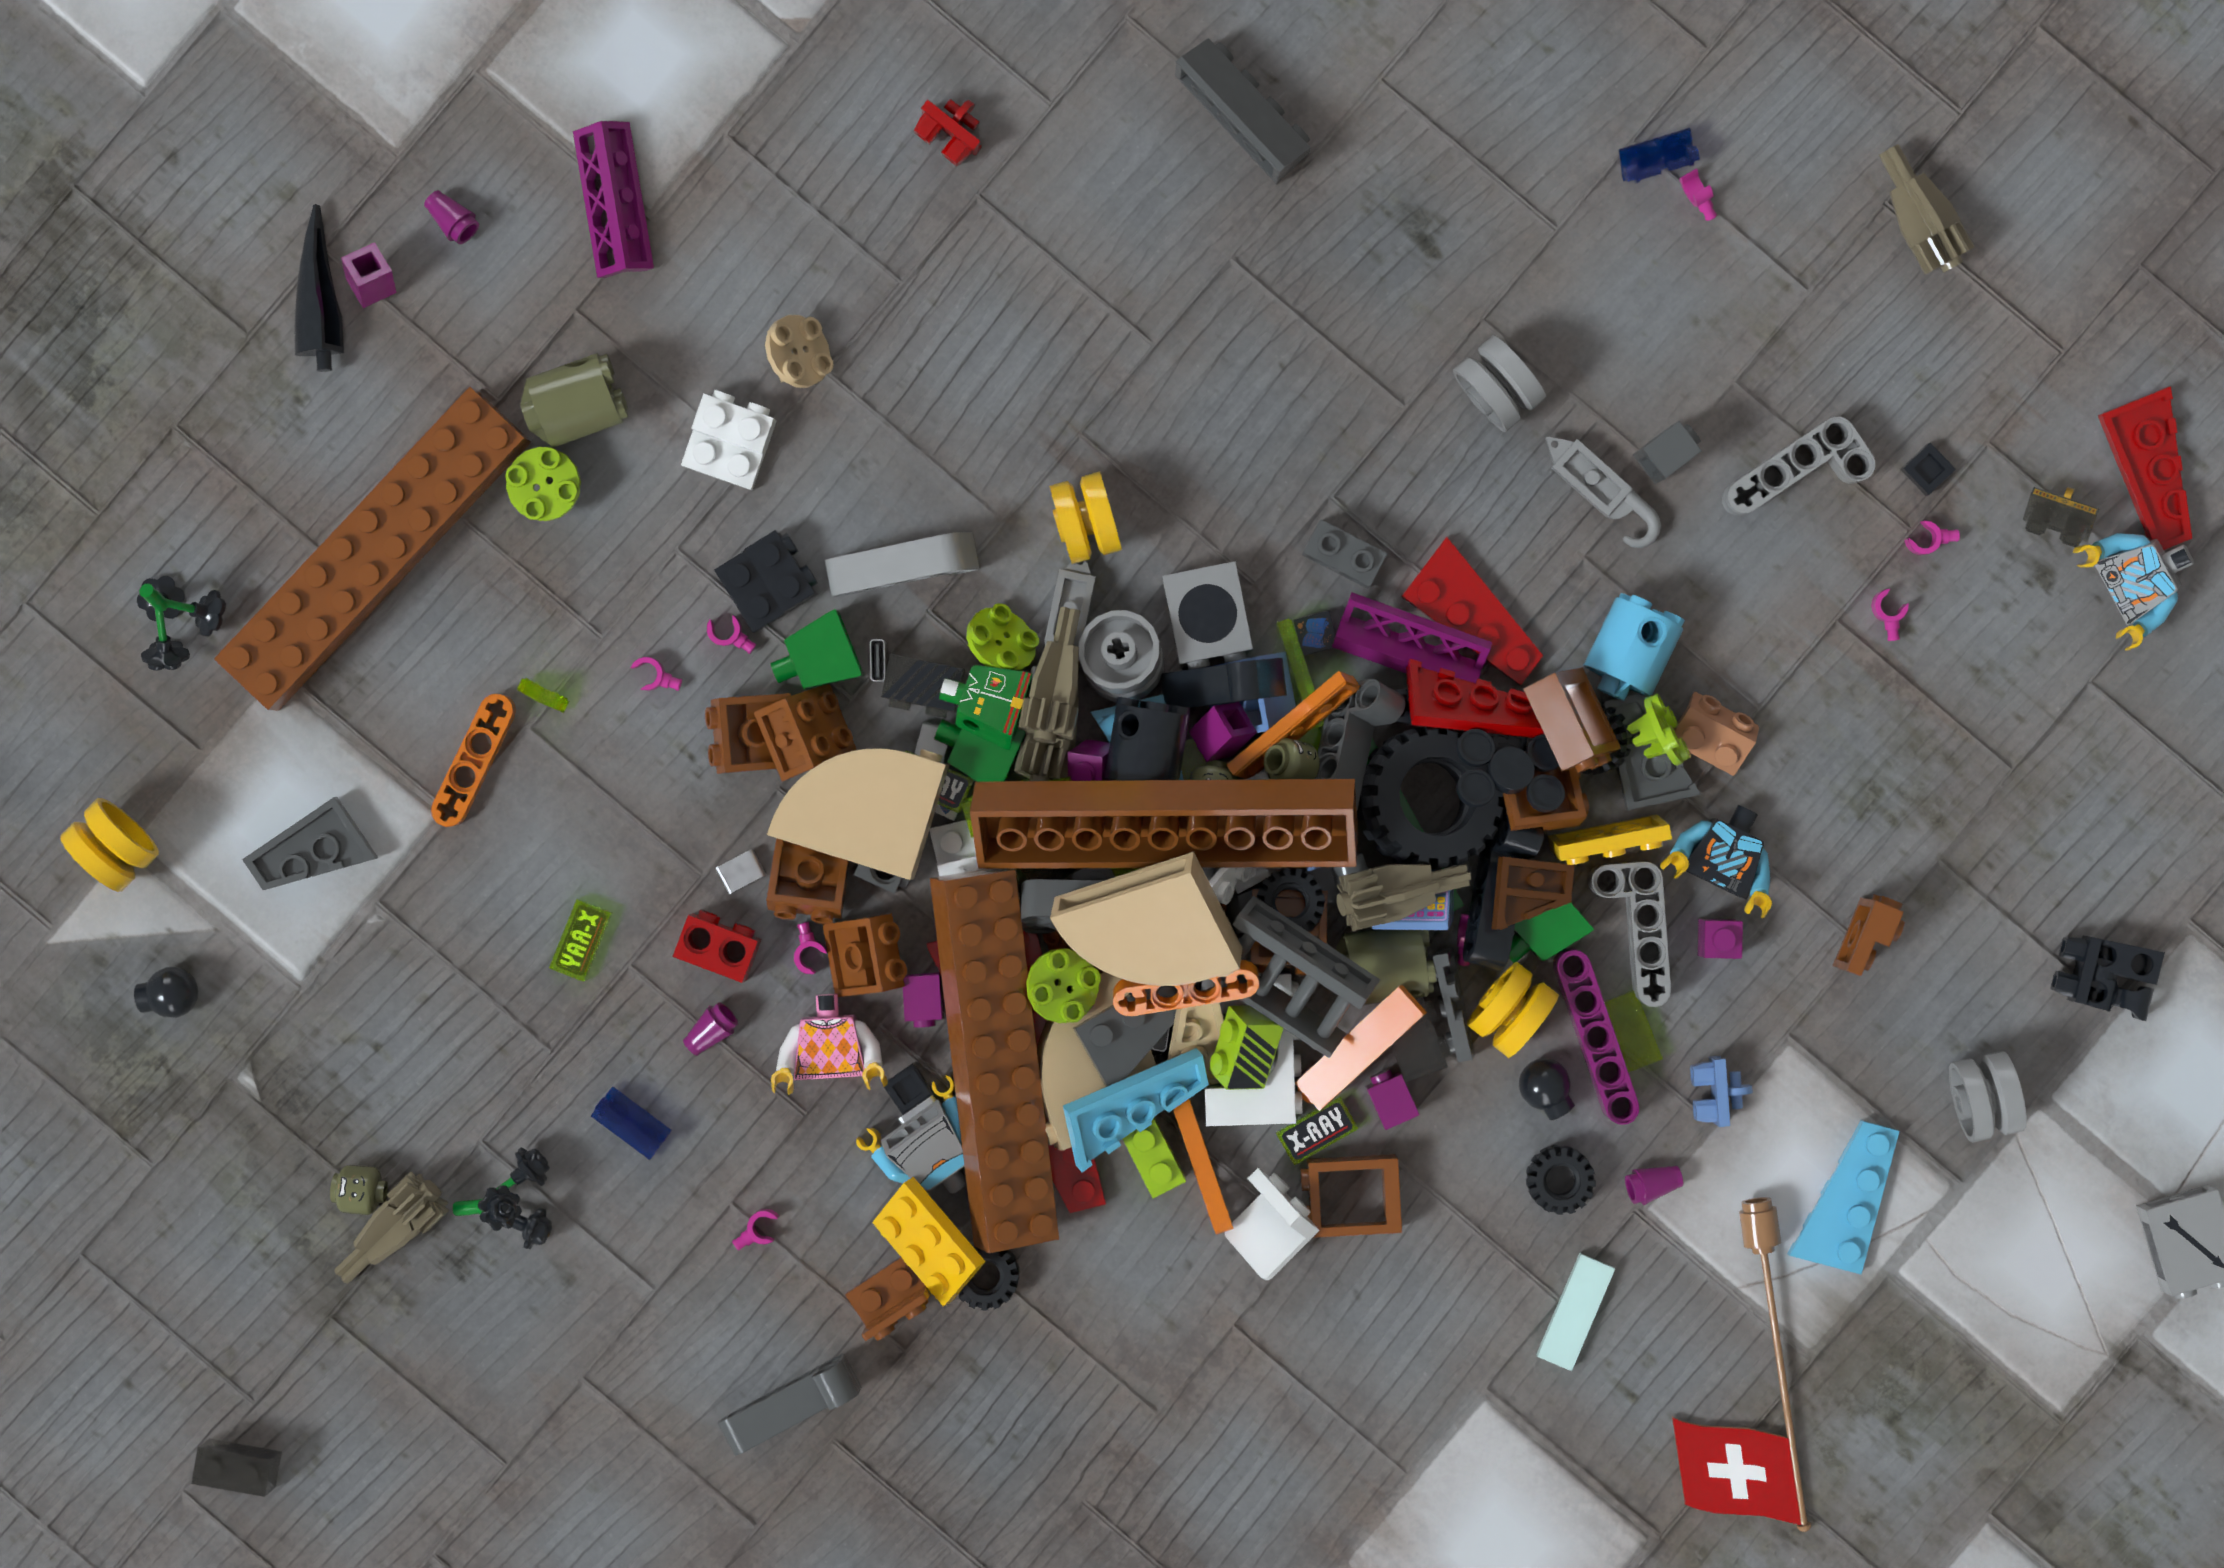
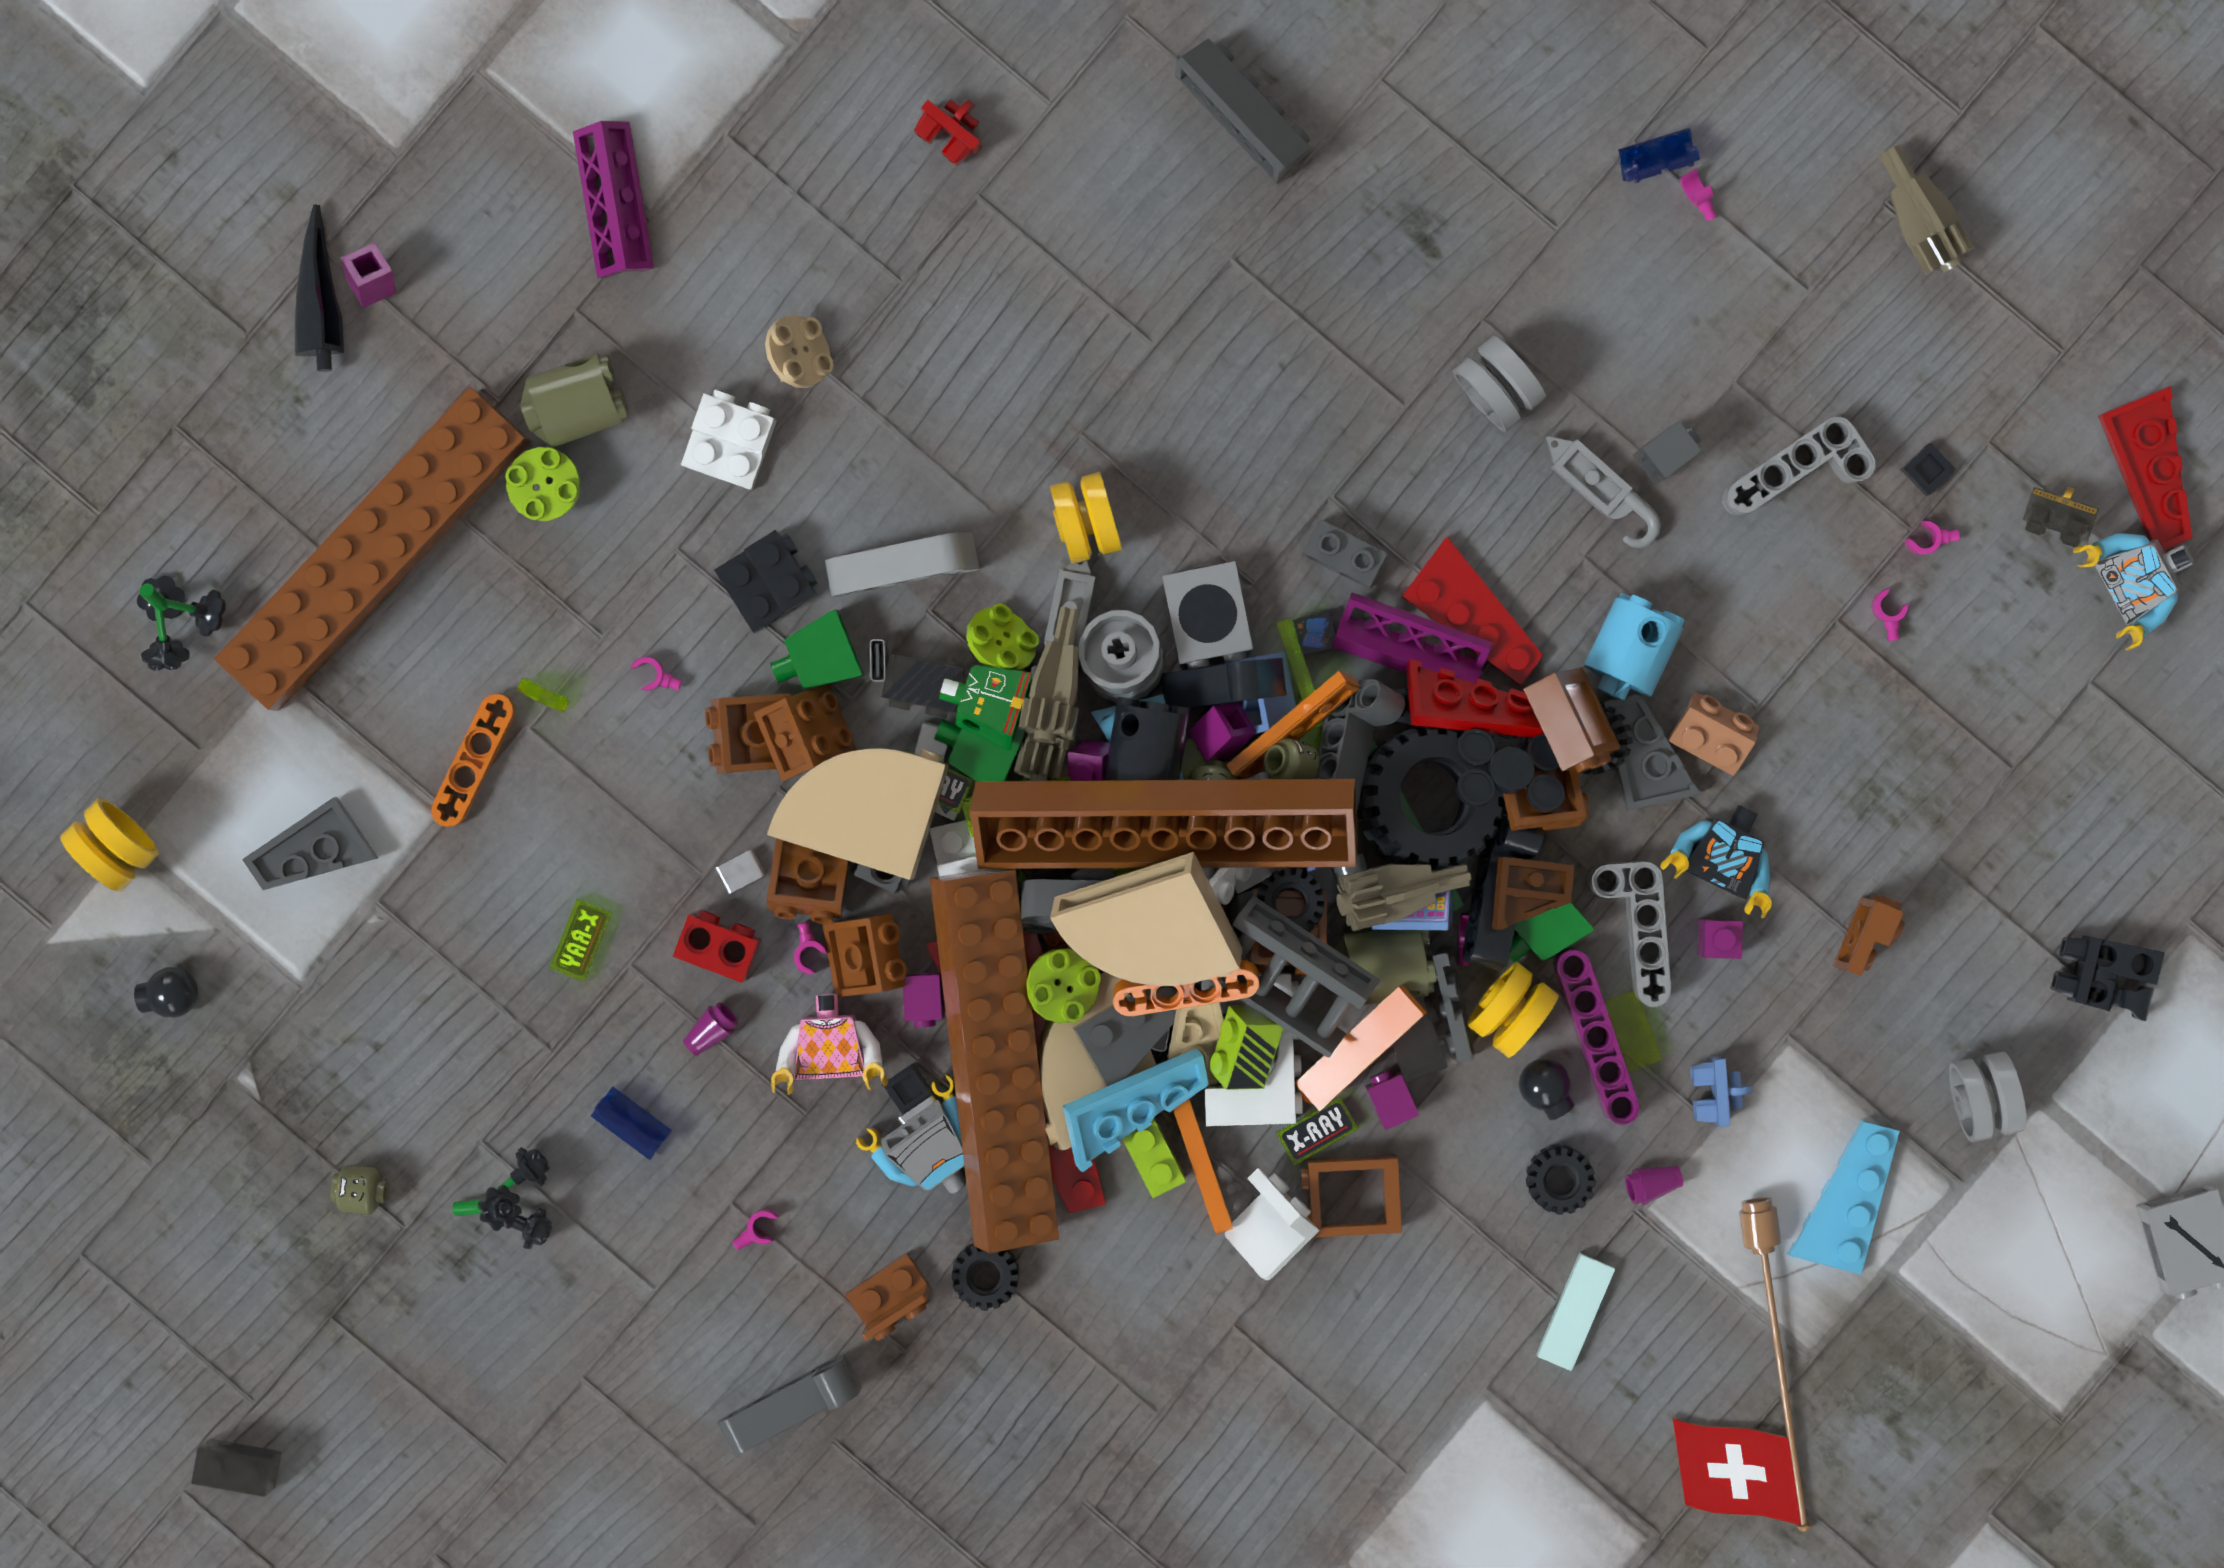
(410, 1210): dark tan piece -> none
(452, 218): magenta cone -> none
(738, 638): dark pink piece -> none
(928, 1241): yellow plate -> none
(1610, 839): yellow plate -> none
(1657, 729): lime plate -> none

